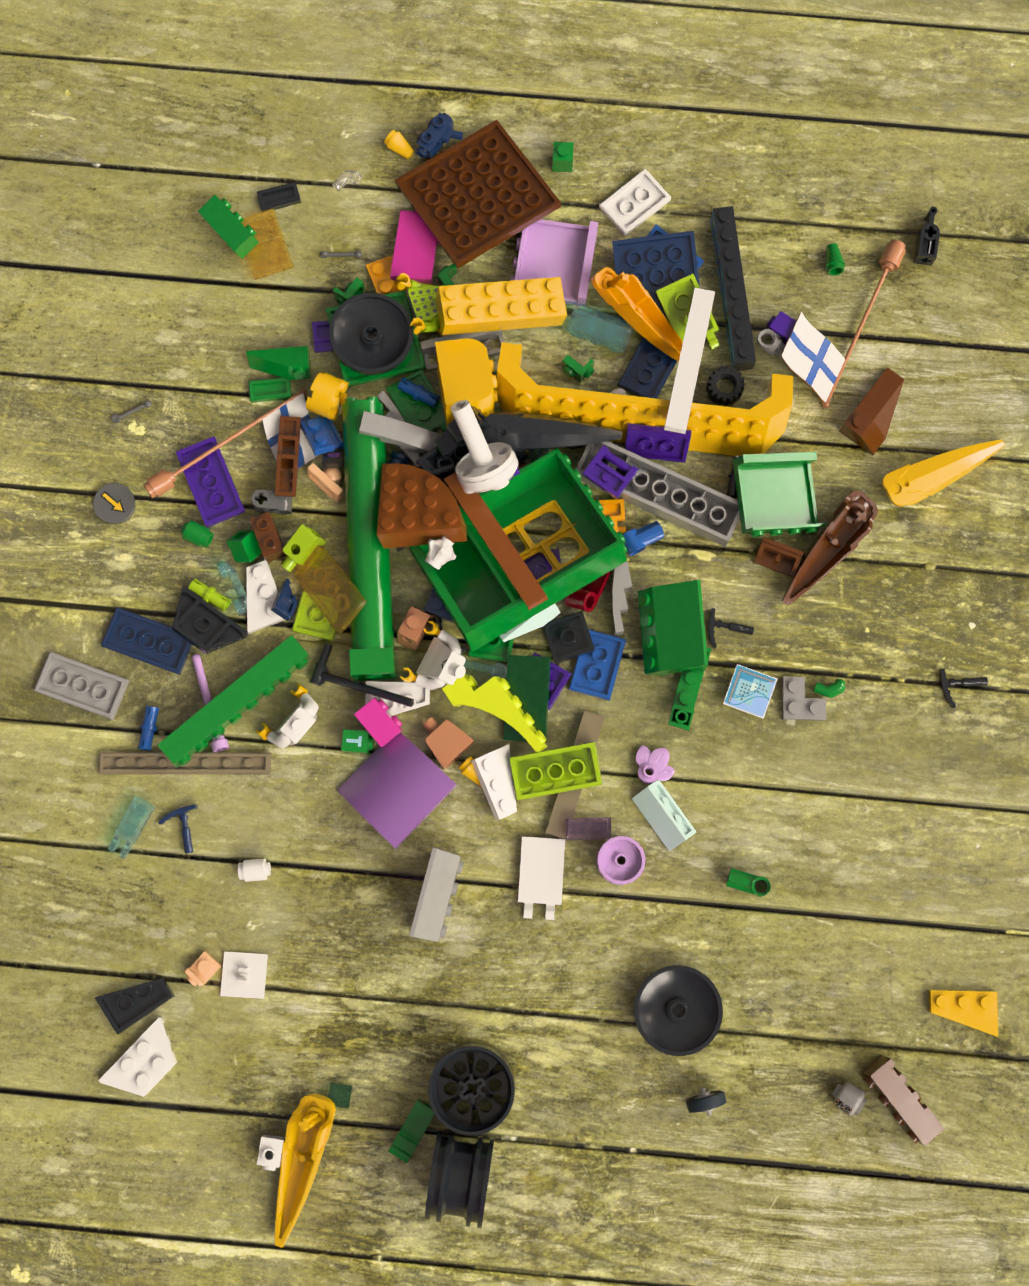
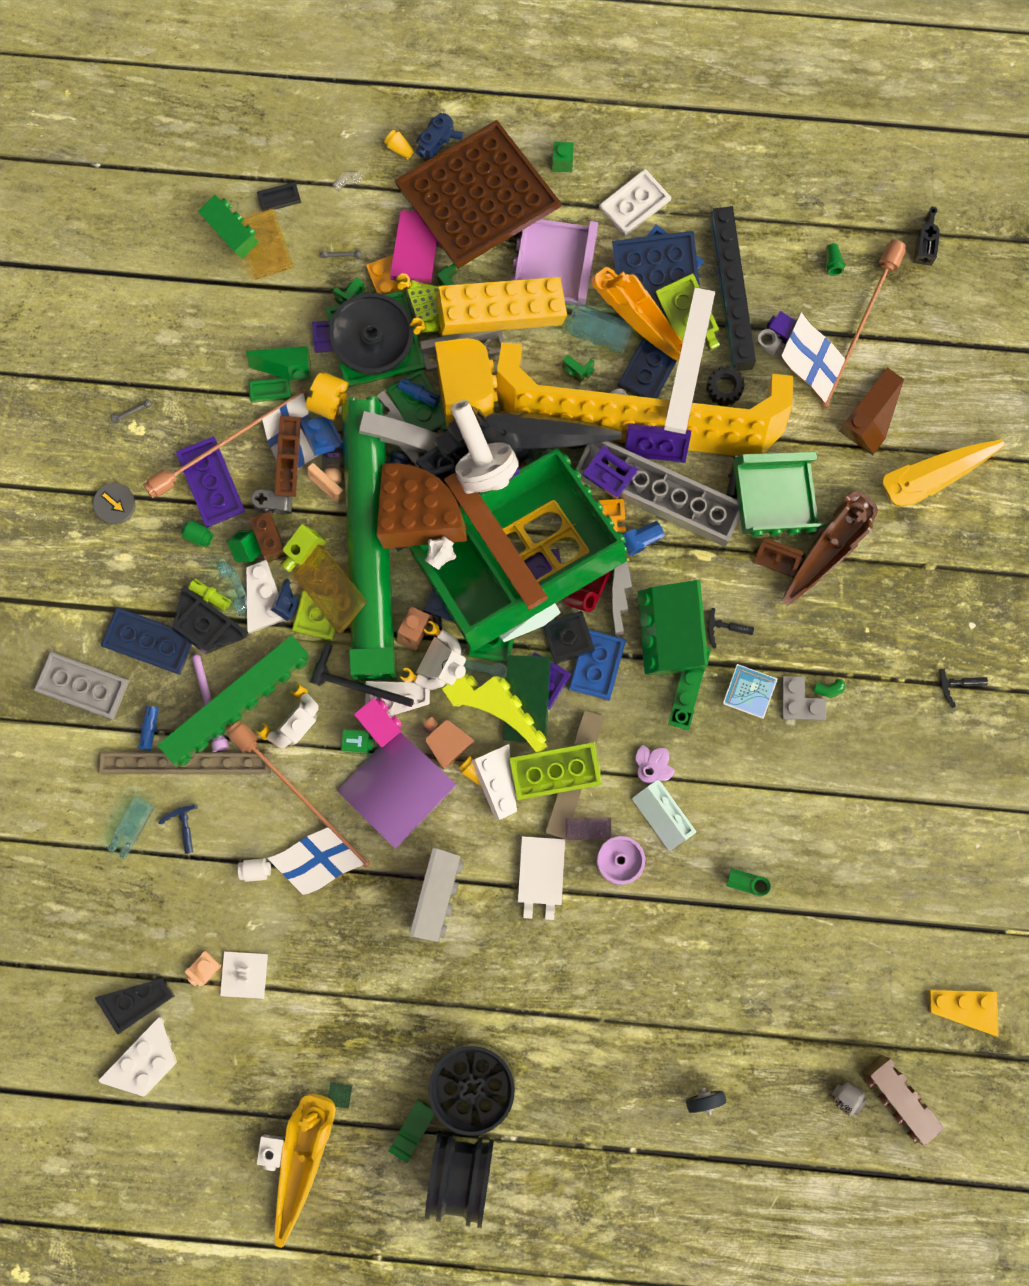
(316, 857): none -> flag
(678, 1010): black dish -> none

